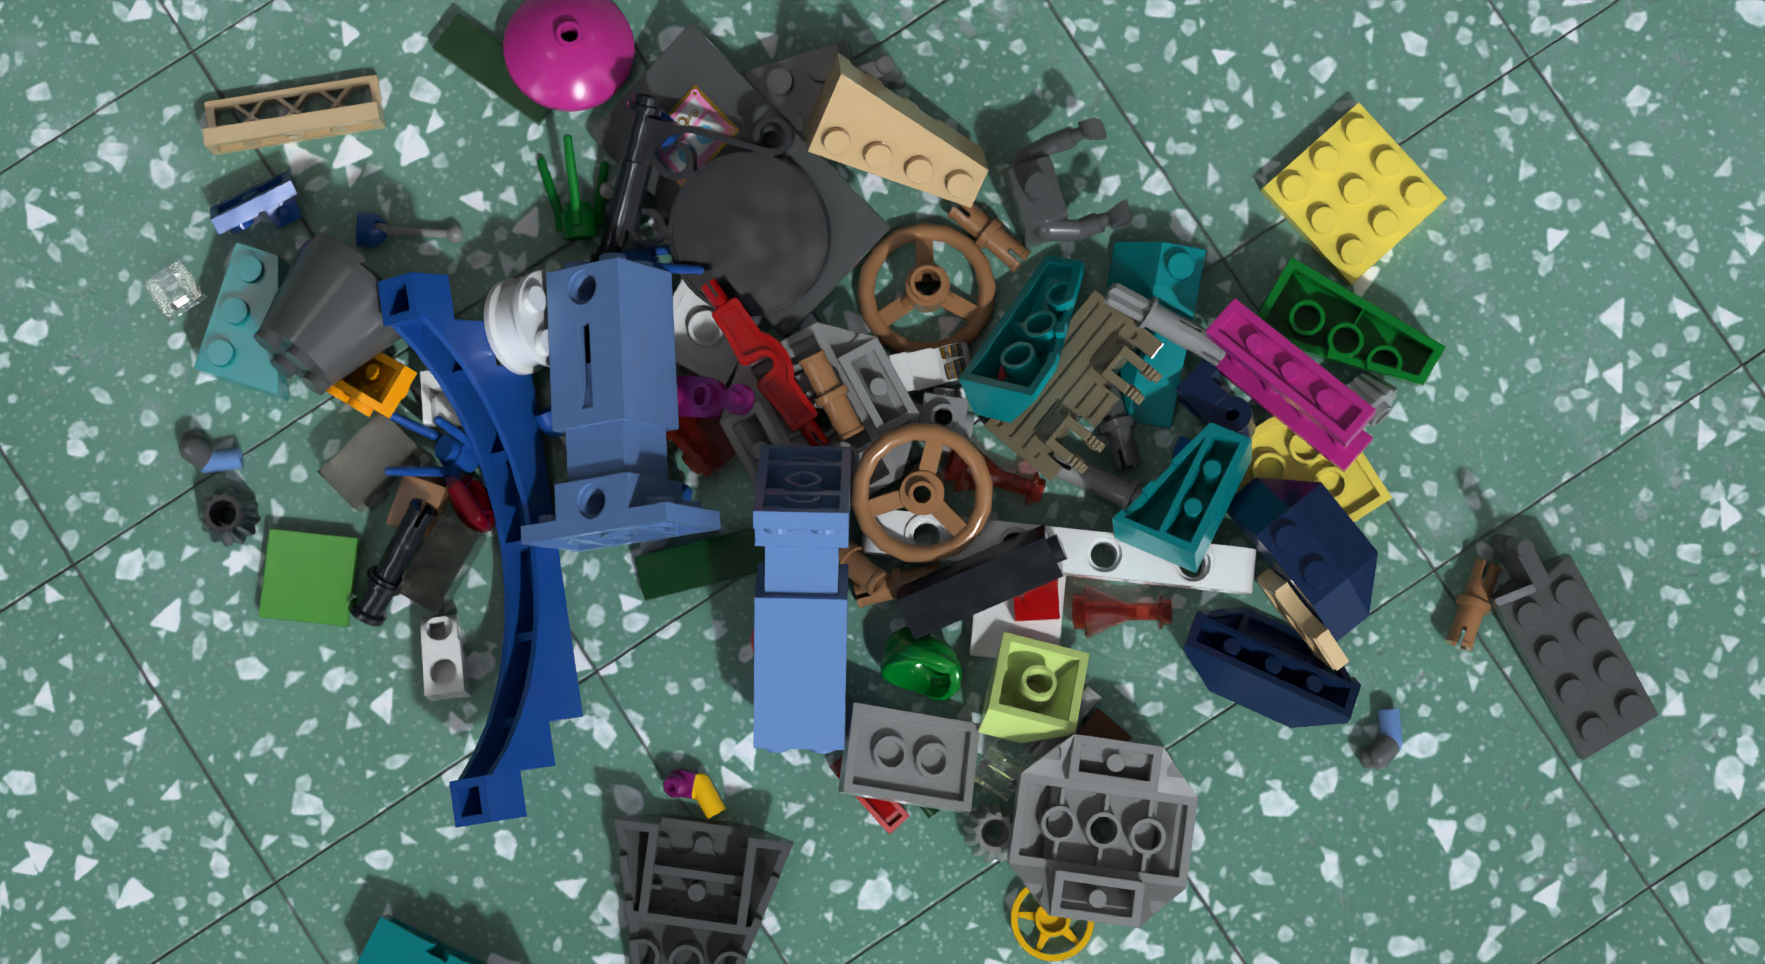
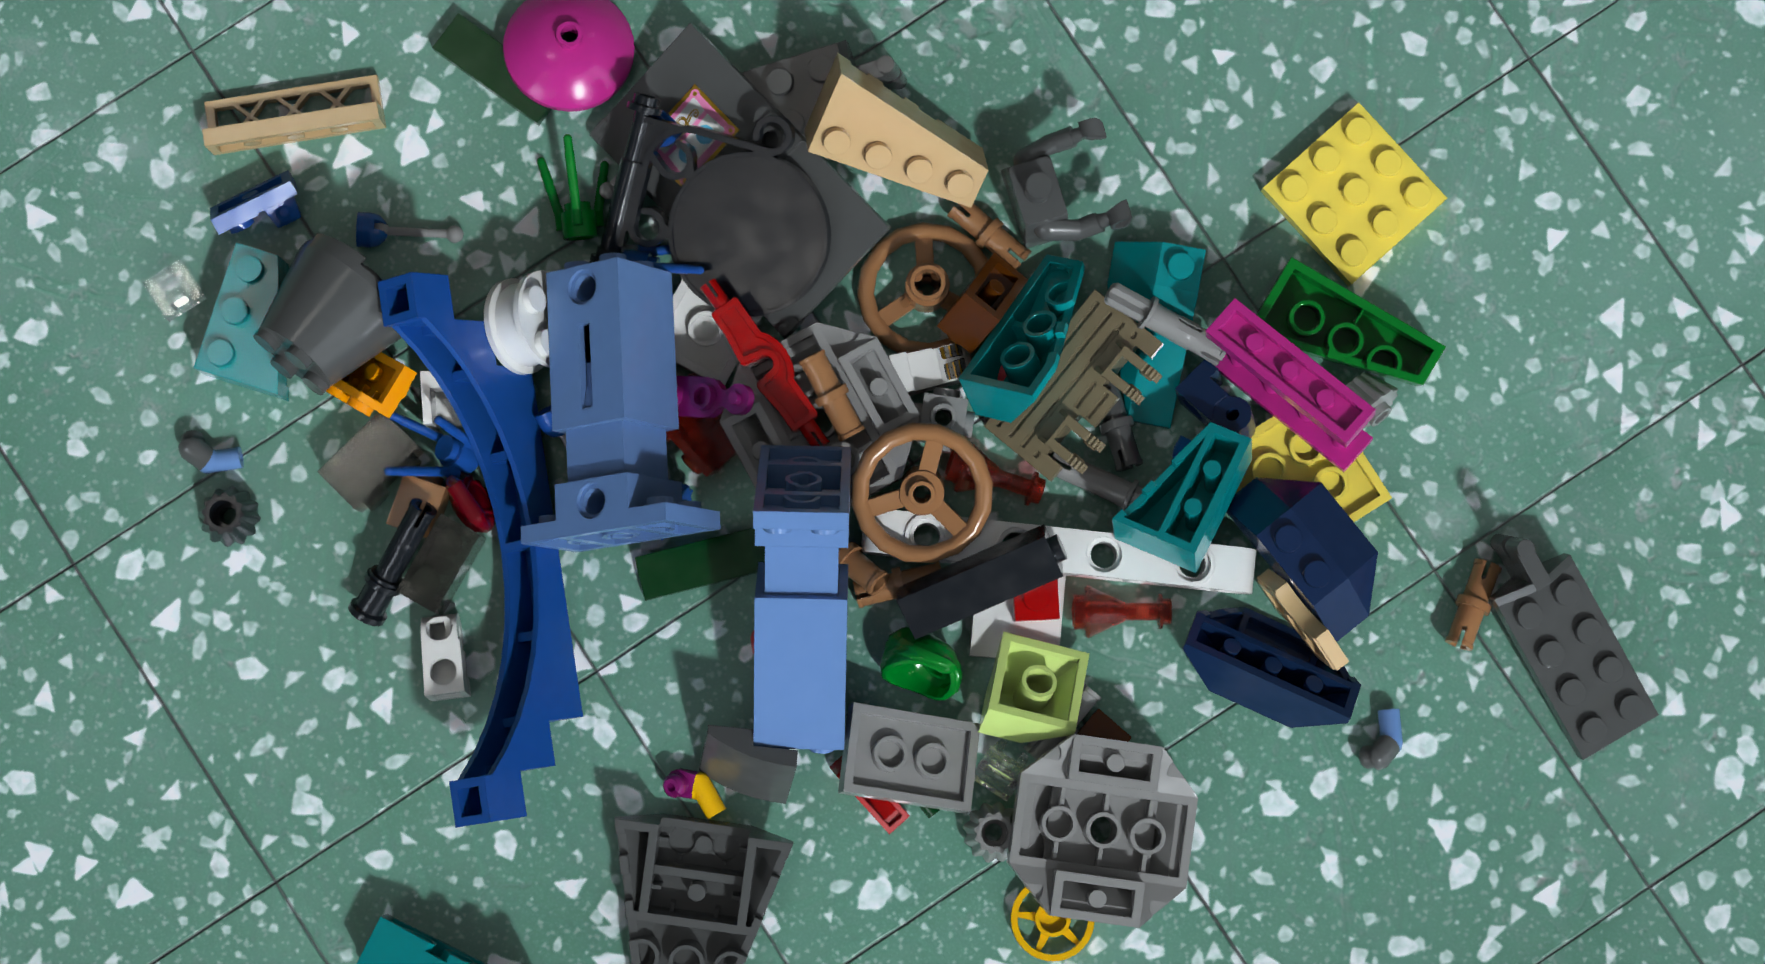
(309, 577): bright green tile -> none
(745, 768): none -> dark grey slope
(982, 303): none -> reddish brown slope

